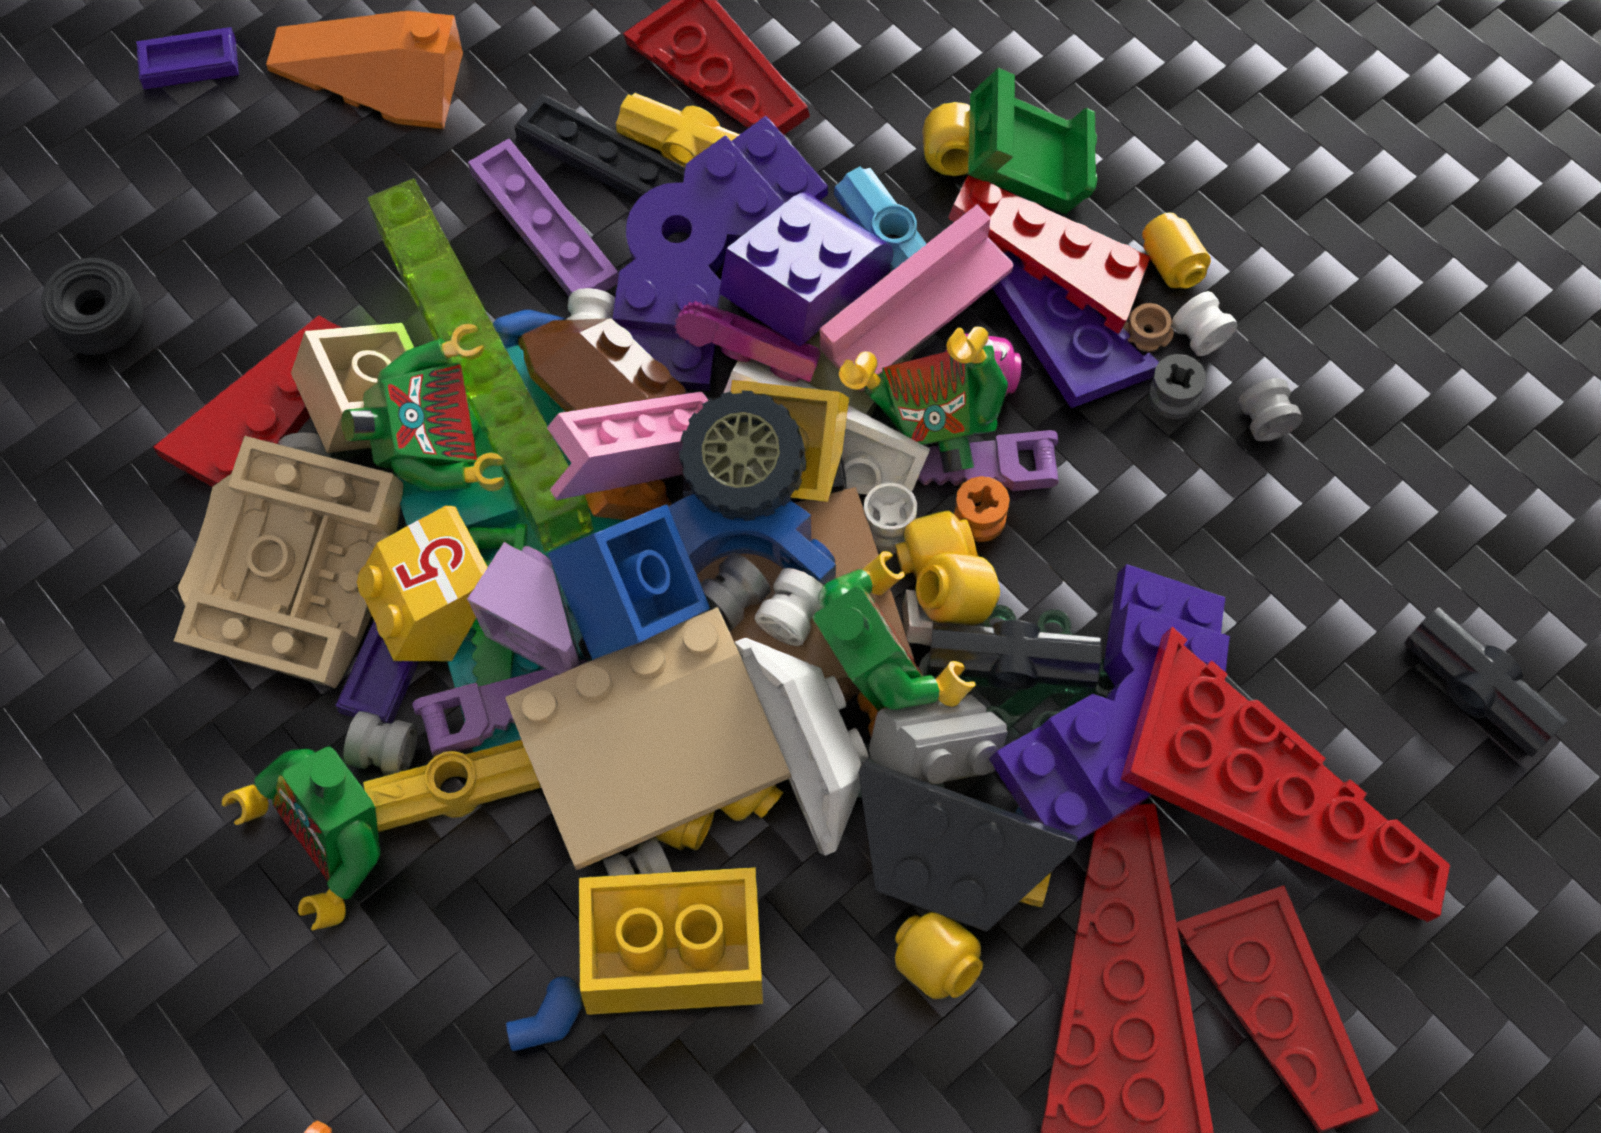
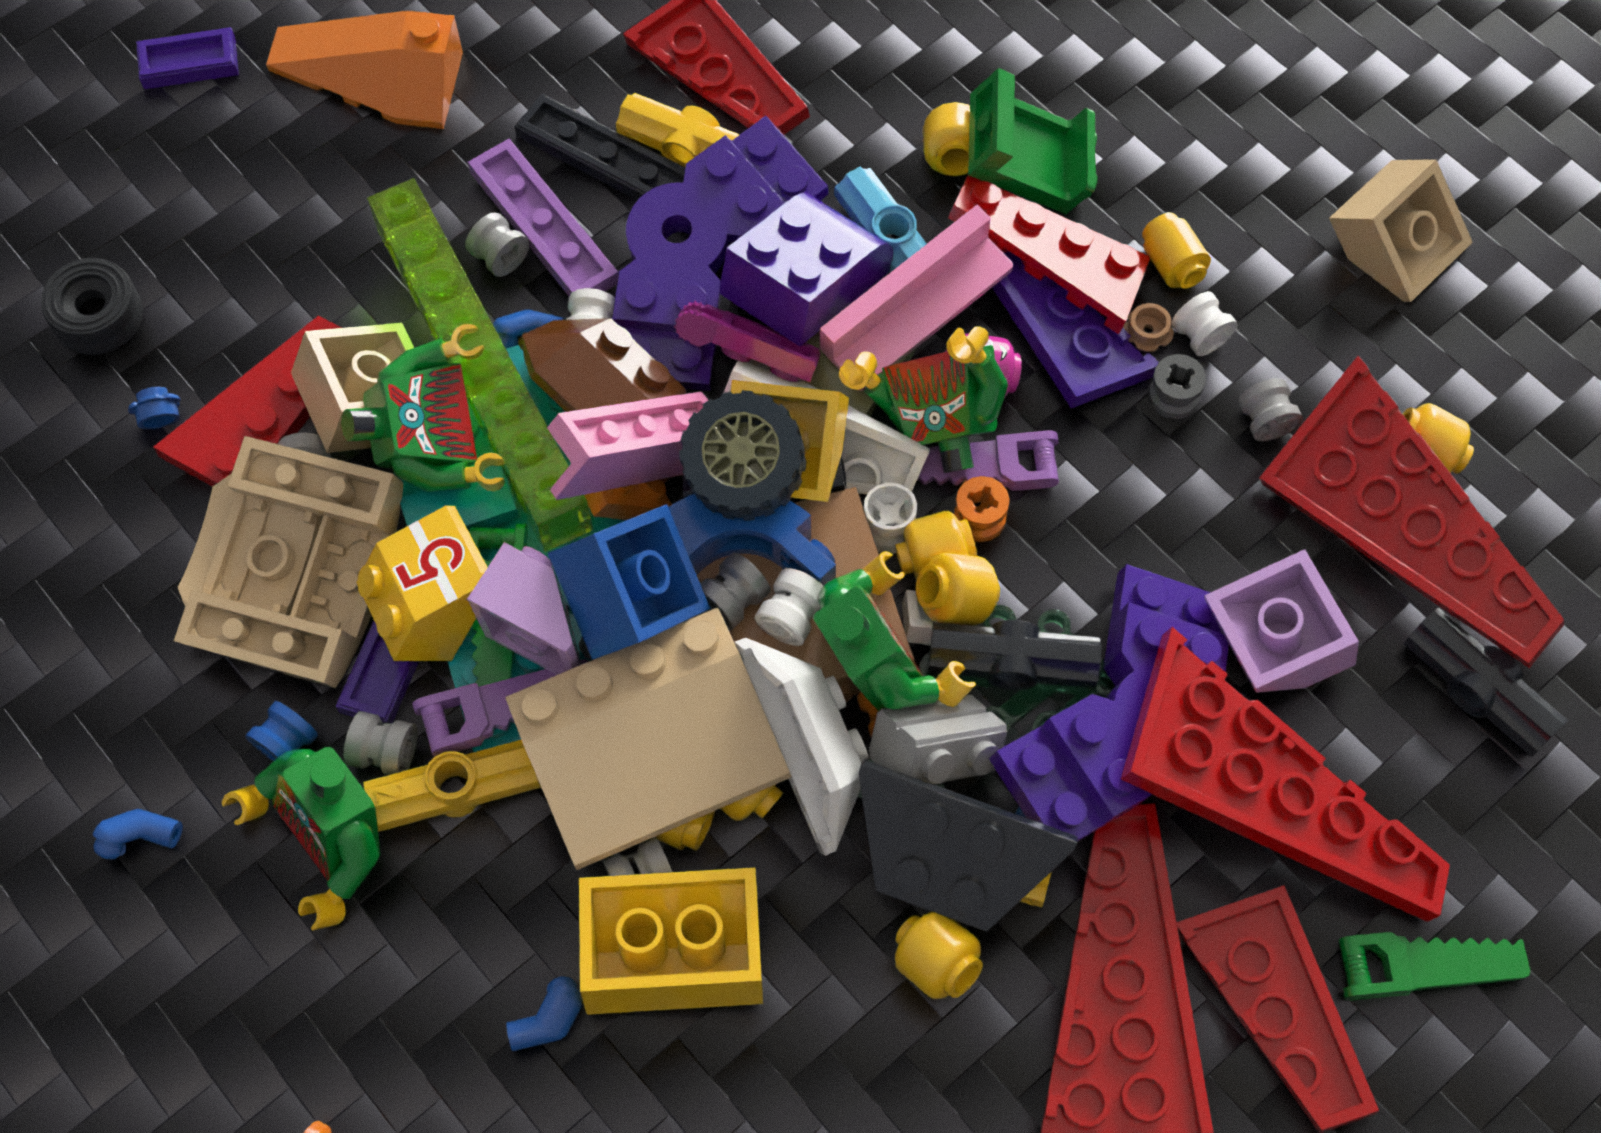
(132, 825): none -> blue arm
(155, 408): none -> blue plate
(281, 732): none -> blue wheel
(497, 244): none -> light grey wheel
(1284, 625): none -> lavender slope
(1392, 499): none -> red wing
(1403, 227): none -> tan slope
(1427, 965): none -> green piece
(1444, 434): none -> yellow head

